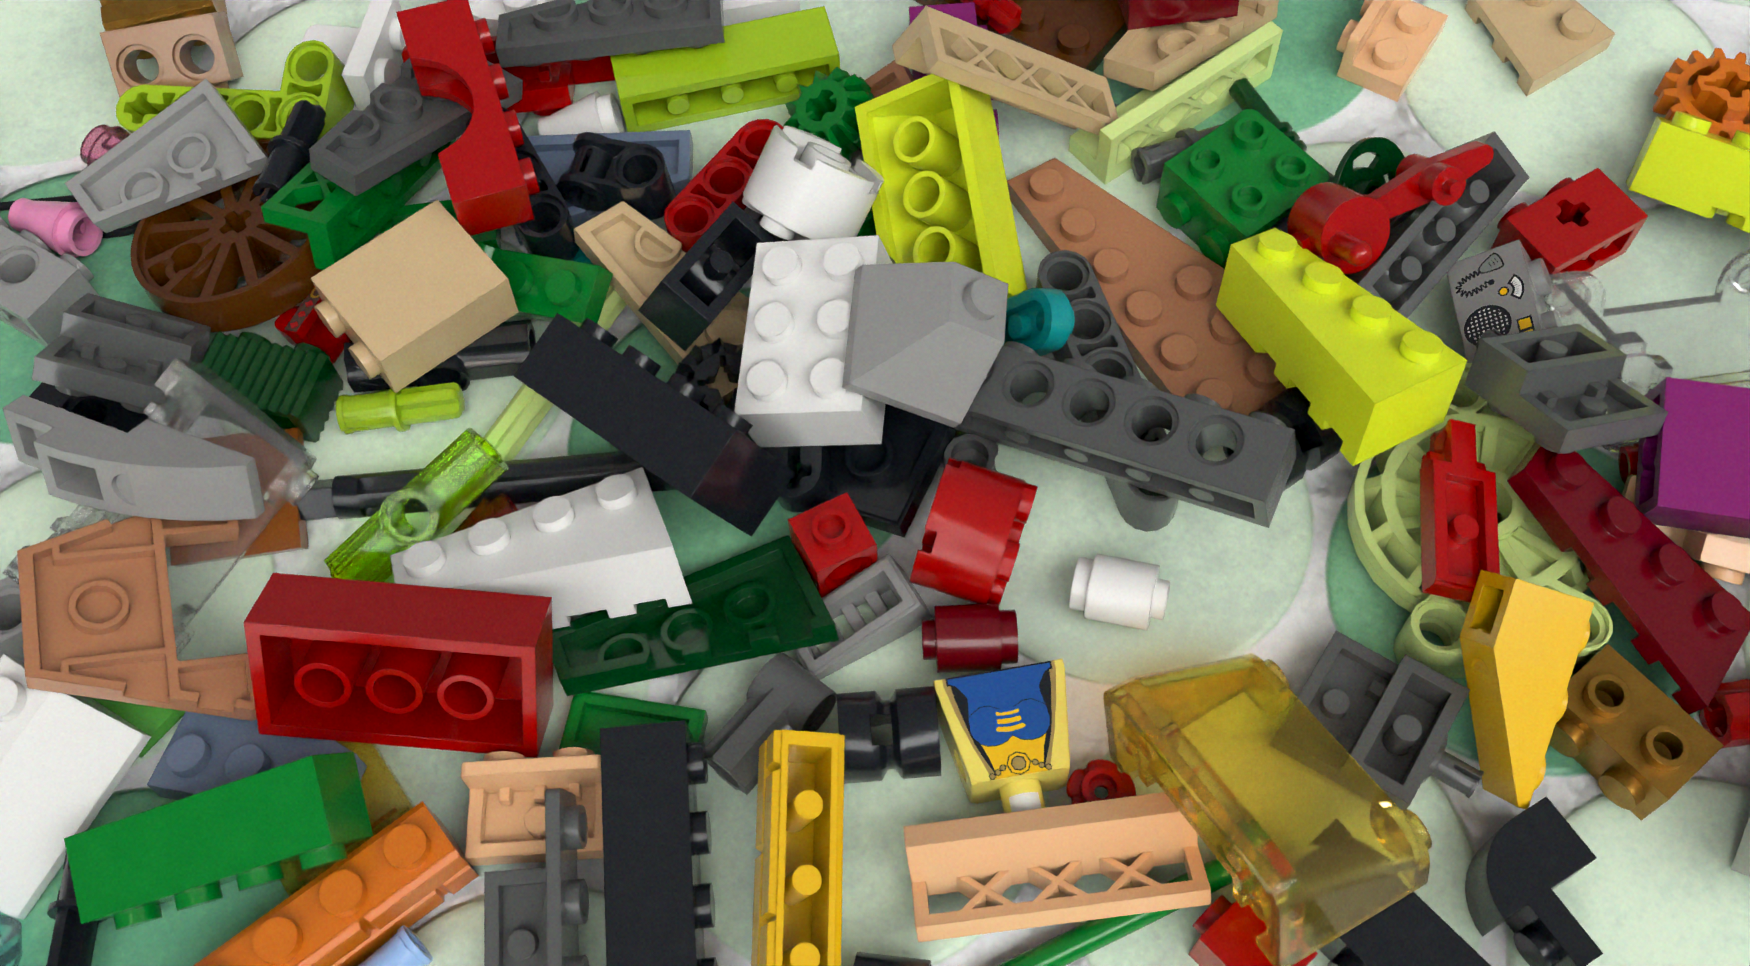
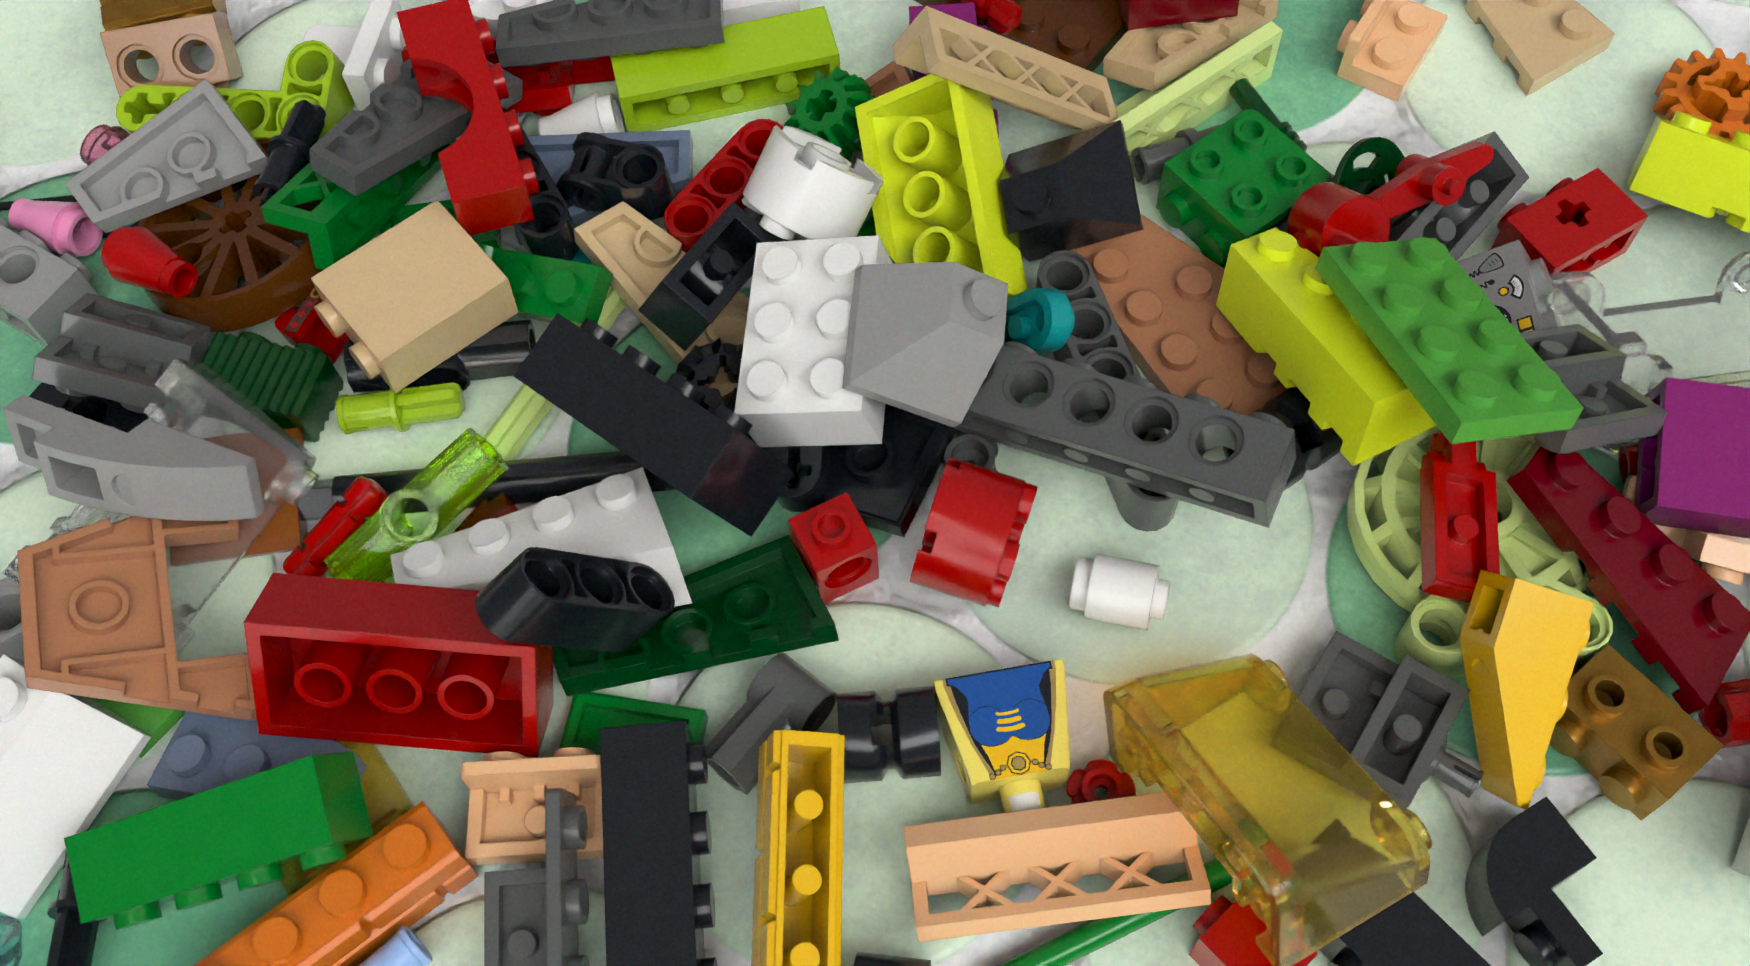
(145, 261): none -> red cone
(338, 524): none -> red axle
(573, 601): none -> black beam
(867, 638): light grey slope -> none
(970, 638): dark red brick -> none
(1070, 192): none -> black slope
(1447, 340): none -> bright green plate

